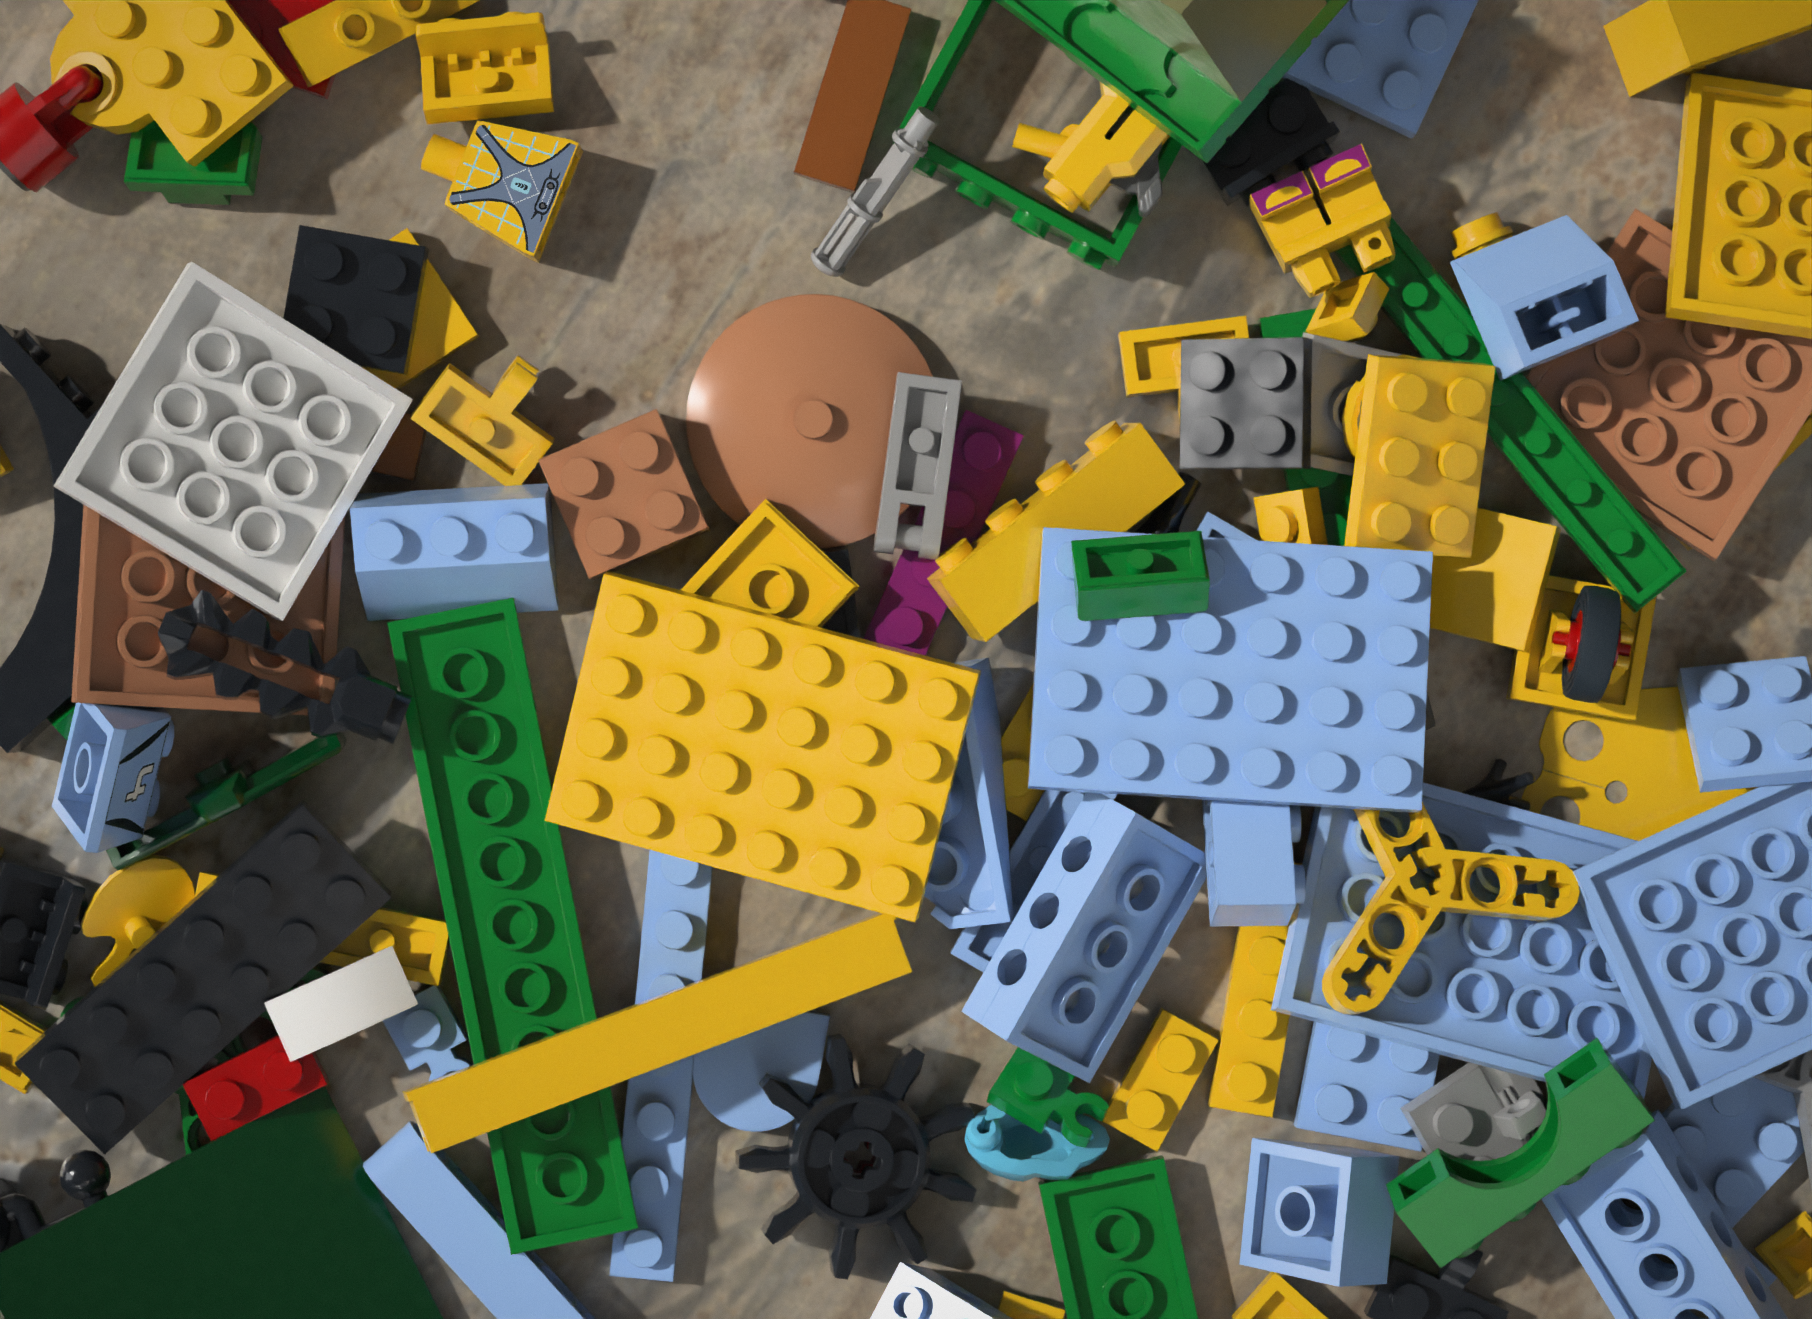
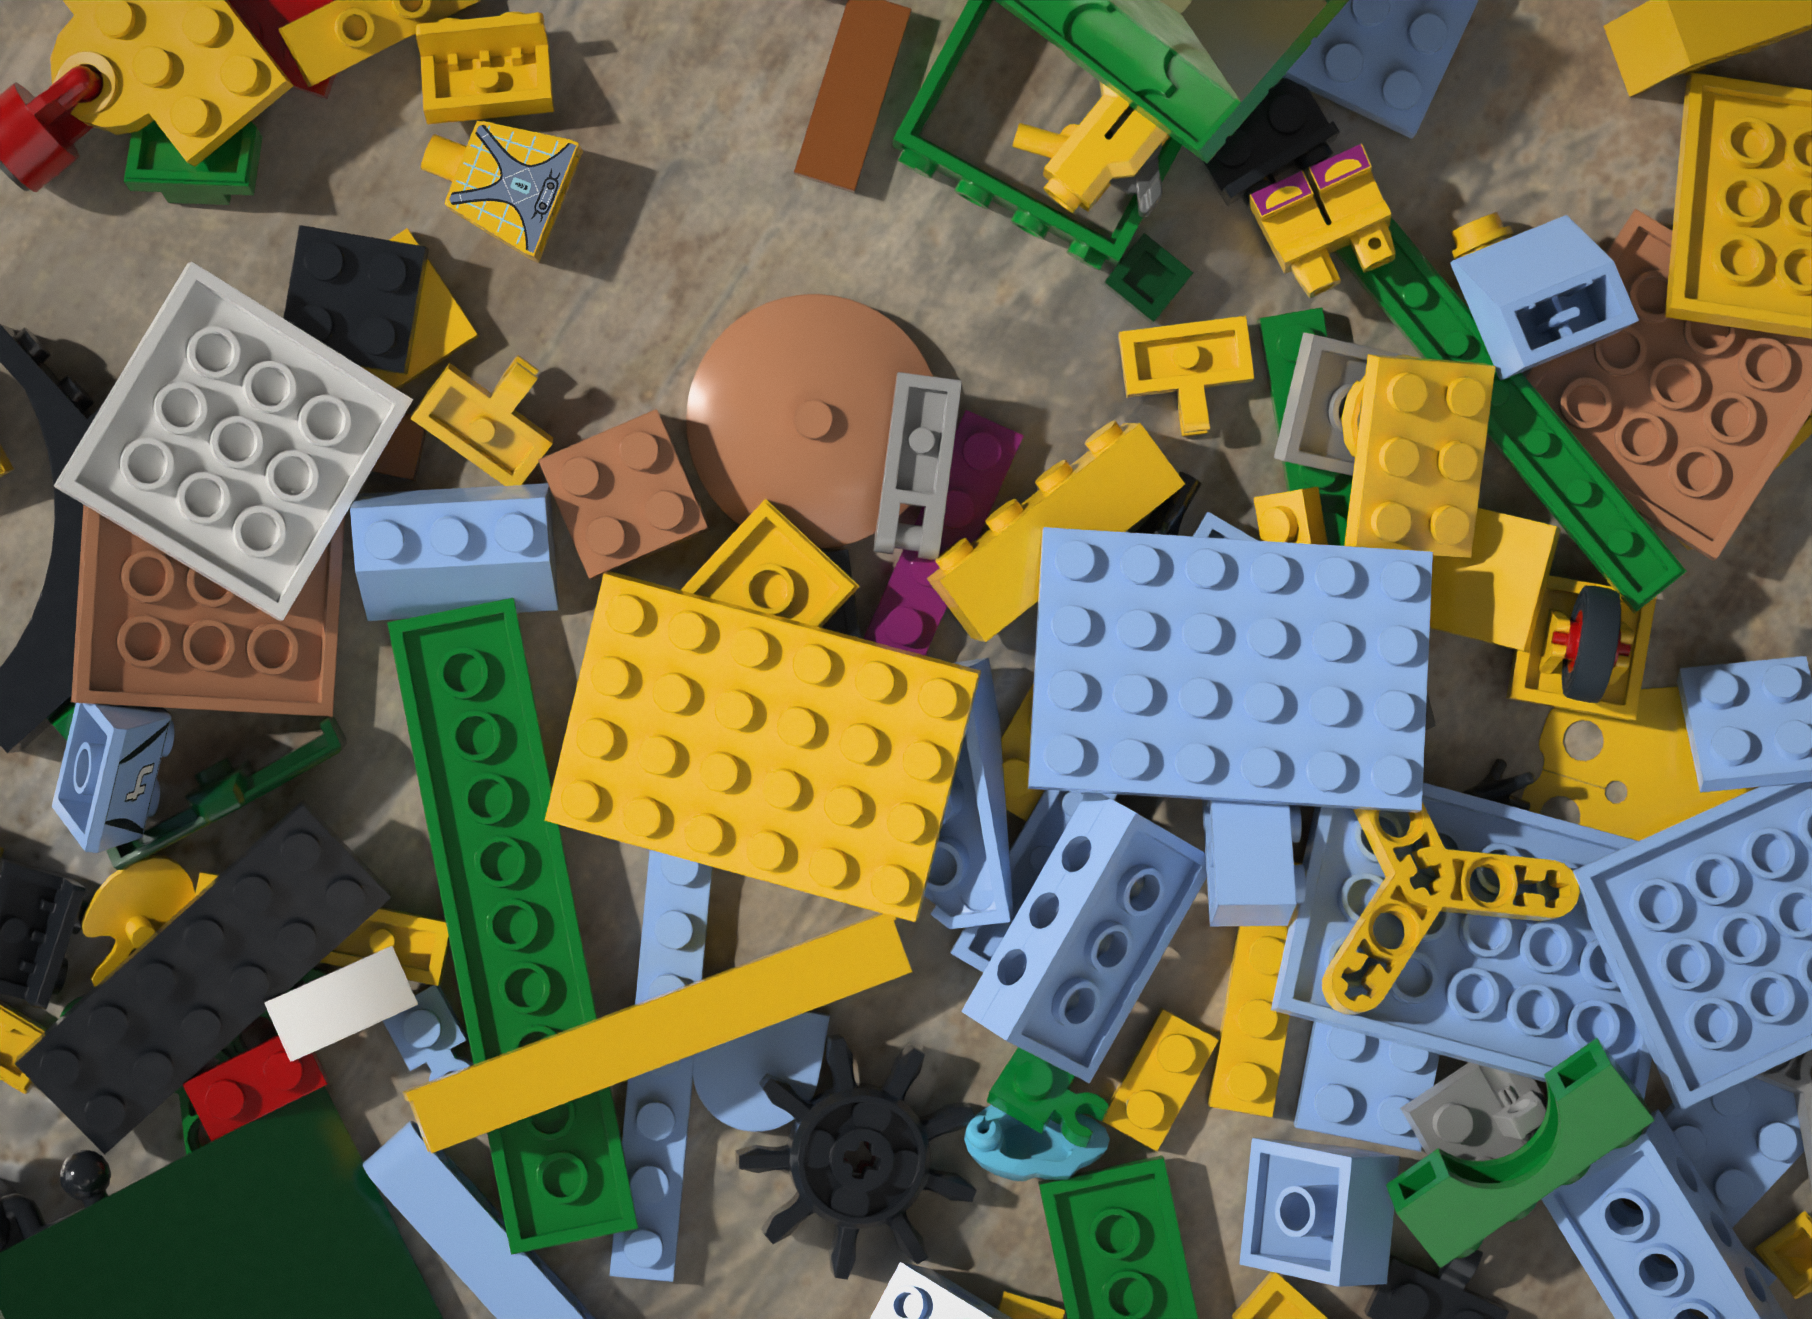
(357, 706): black sword -> none
(874, 194): light grey piece -> none
(1140, 576): green slope -> none
(1148, 278): none -> dark green plate
(1246, 403): plate -> none
(1349, 309): yellow plate -> none

